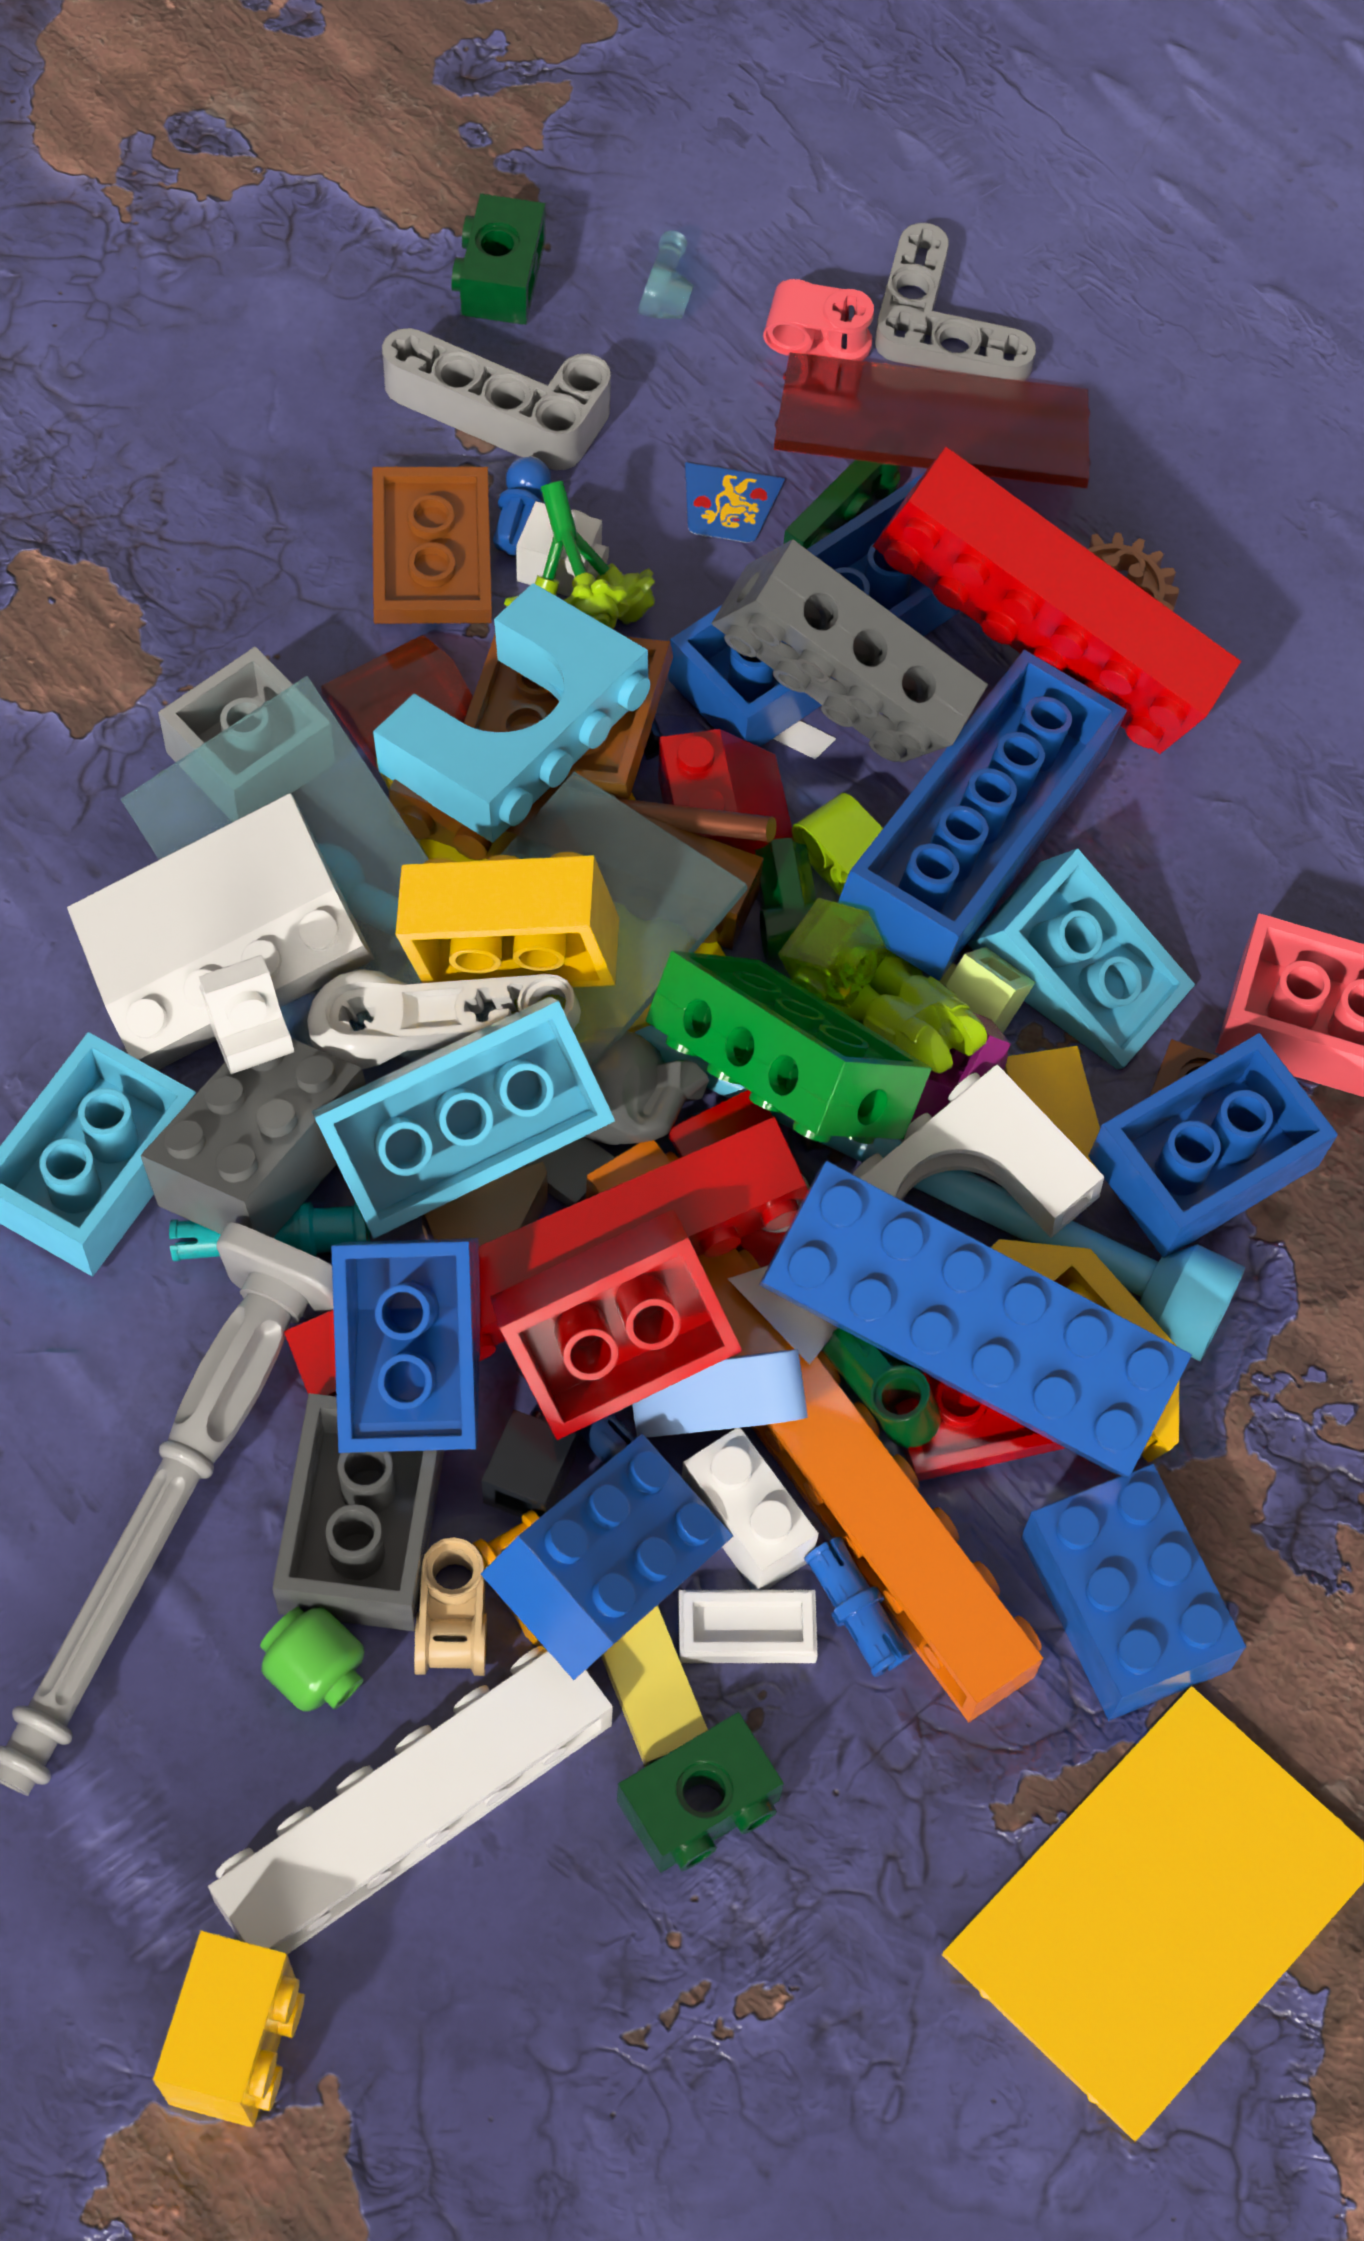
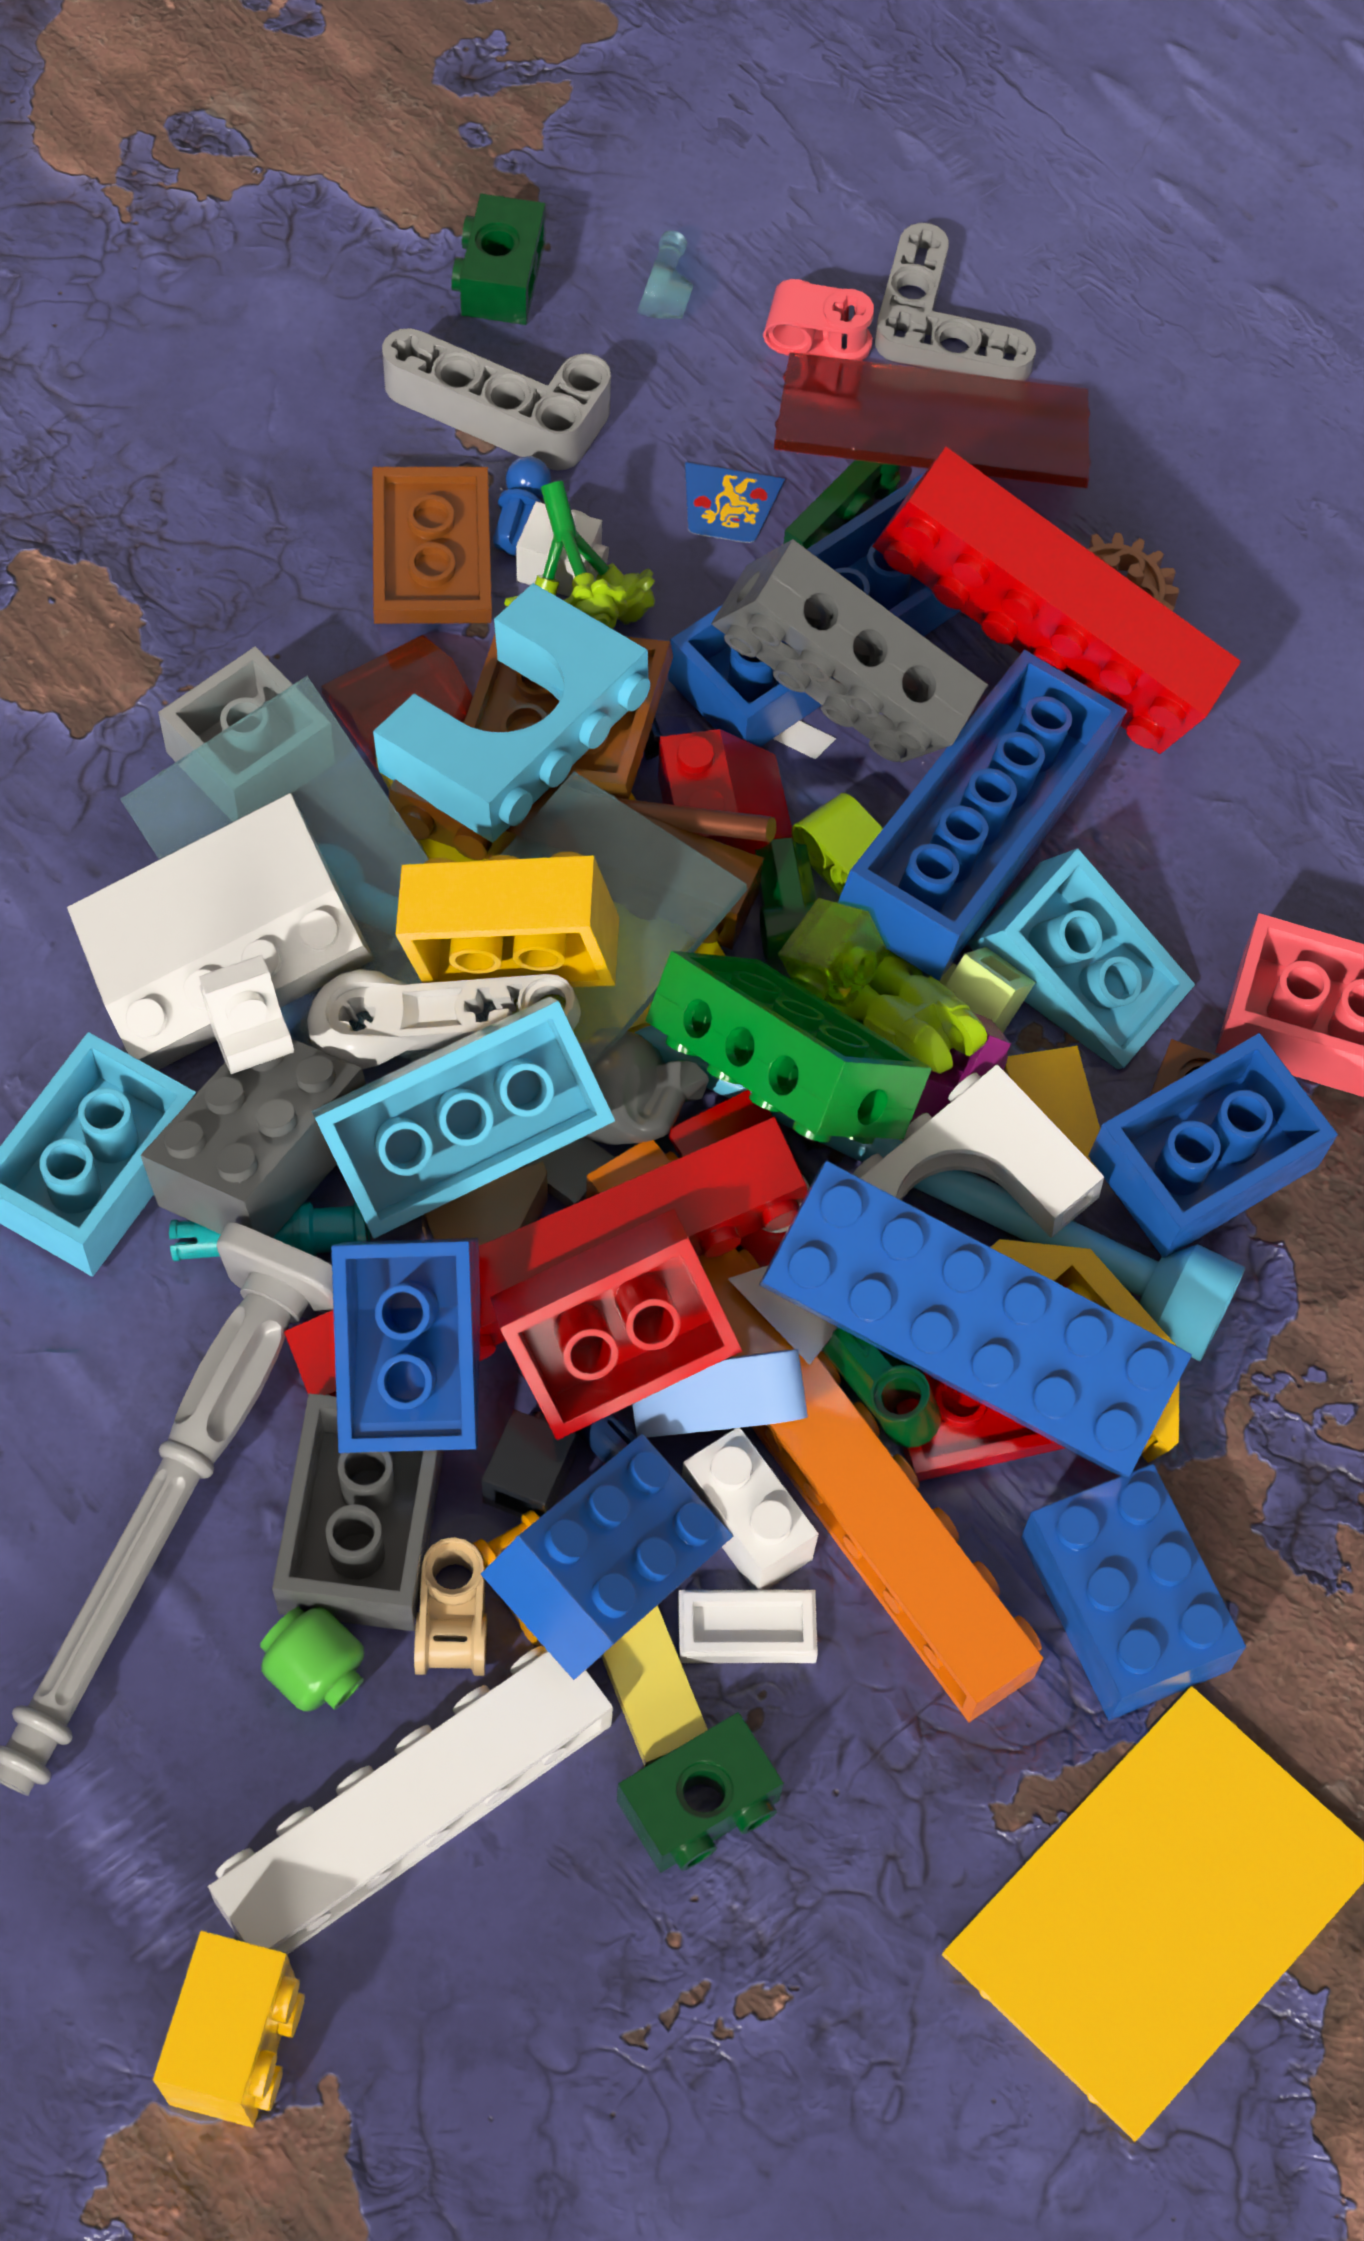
(857, 1606): blue pin -> none

